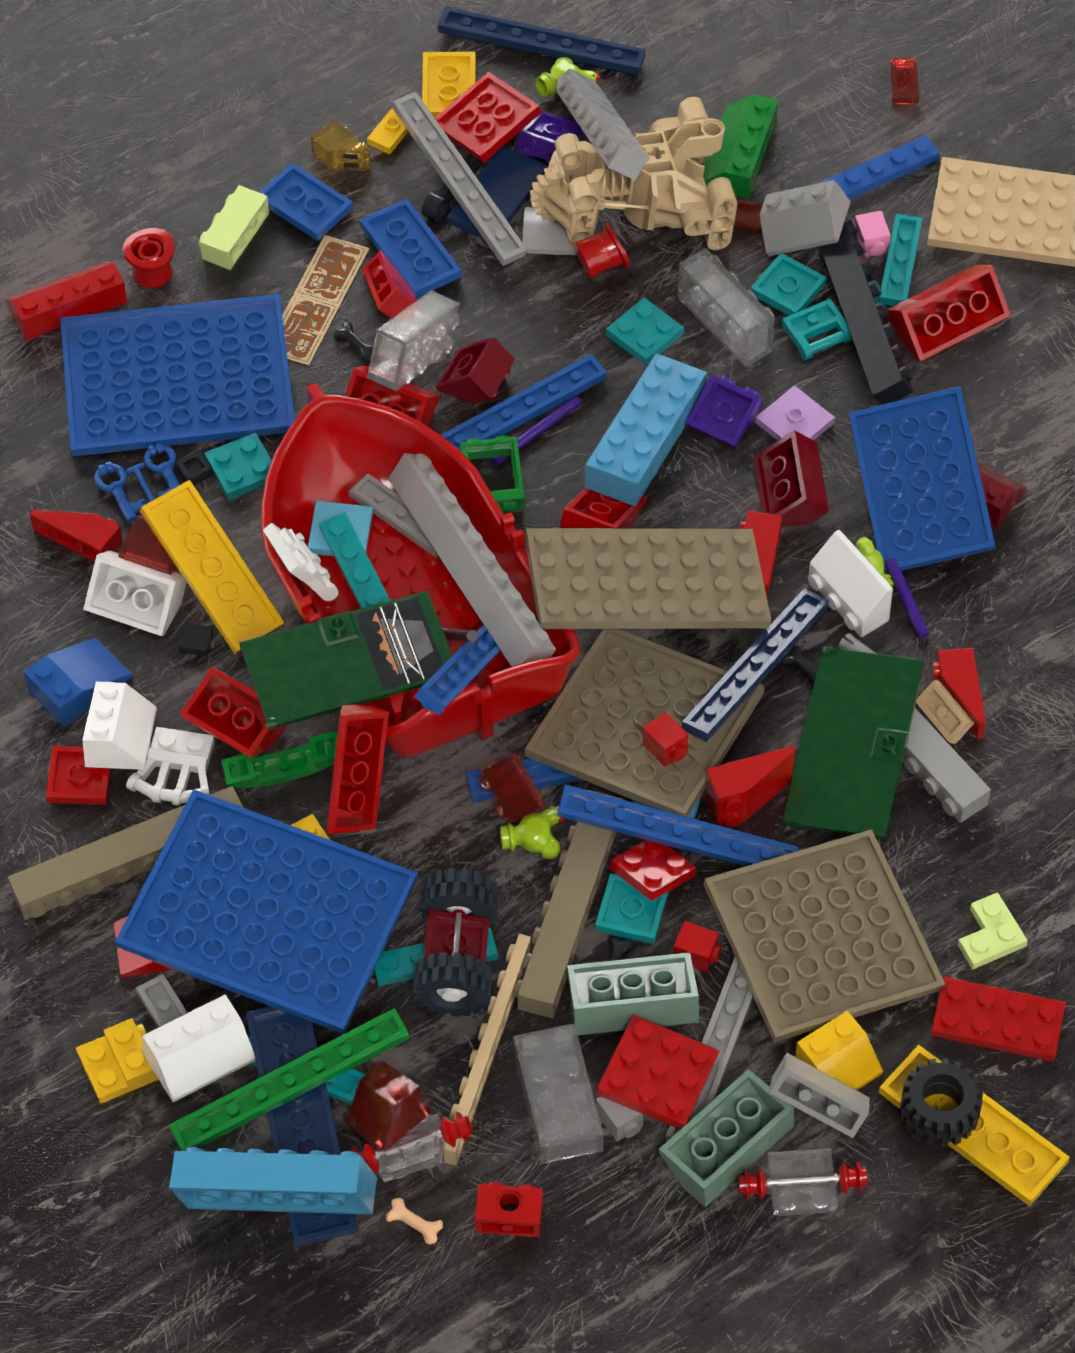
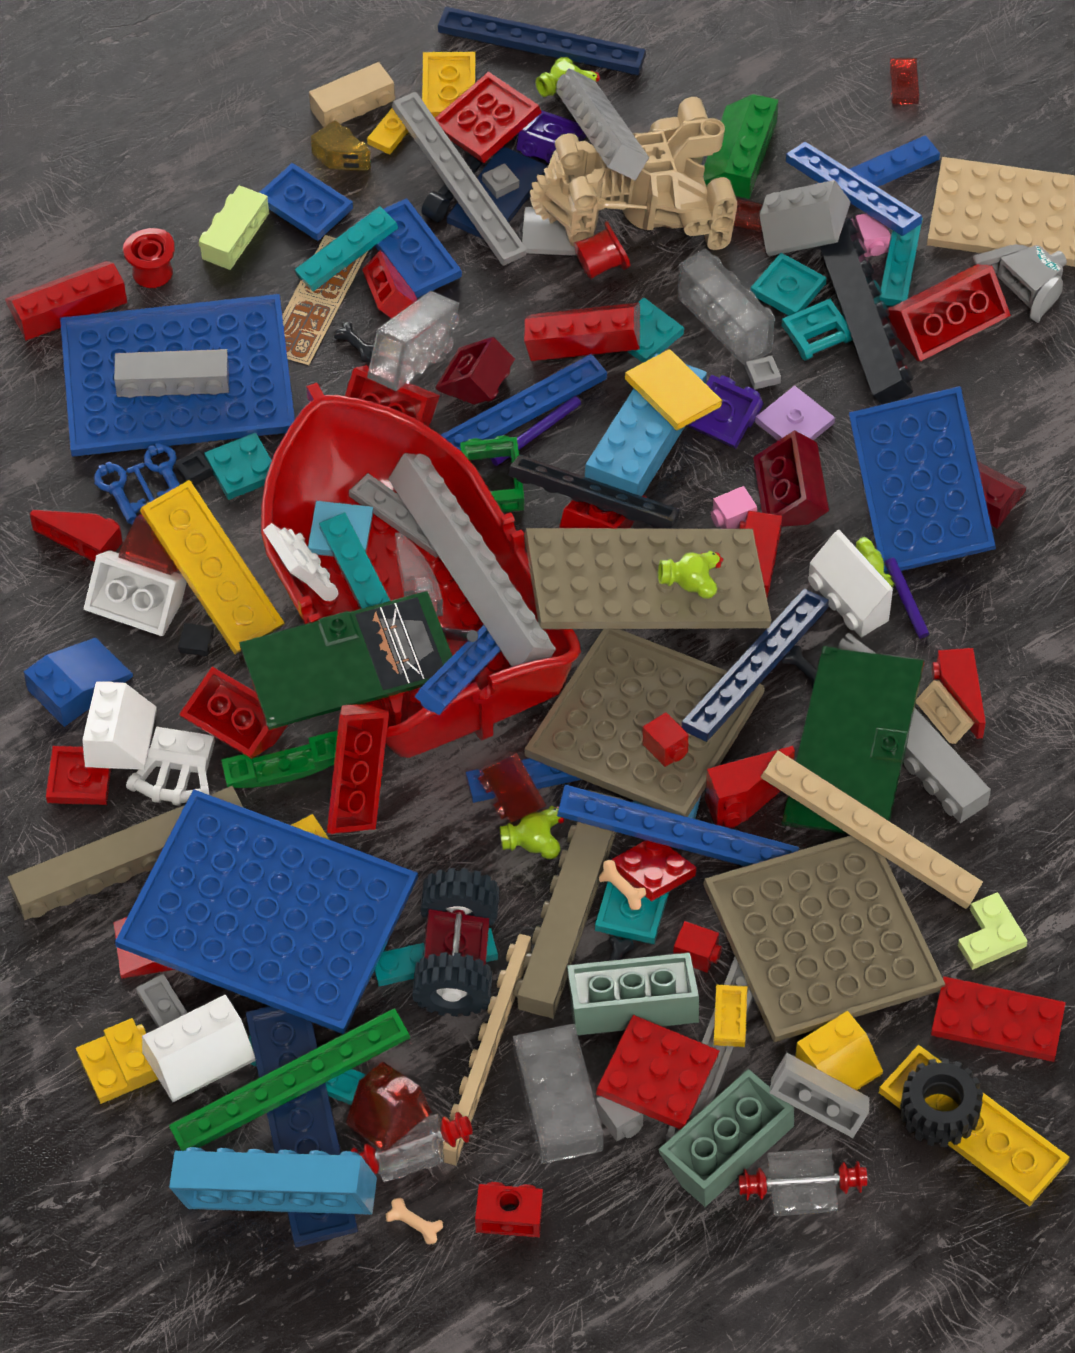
(171, 373): none -> light grey brick
(346, 248): none -> teal plate
(352, 95): none -> tan brick
(416, 572): none -> clear slope
(500, 180): none -> light grey plate
(583, 331): none -> red slope
(593, 492): none -> black plate
(632, 894): none -> light nougat piece
(673, 389): none -> yellow tile
(691, 572): none -> lime animal
(730, 1015): none -> yellow plate
(732, 508): none -> bright pink brick
(763, 372): none -> light grey plate
(857, 189): none -> plate
(872, 829): none -> tan plate
(1029, 274): none -> light grey torso

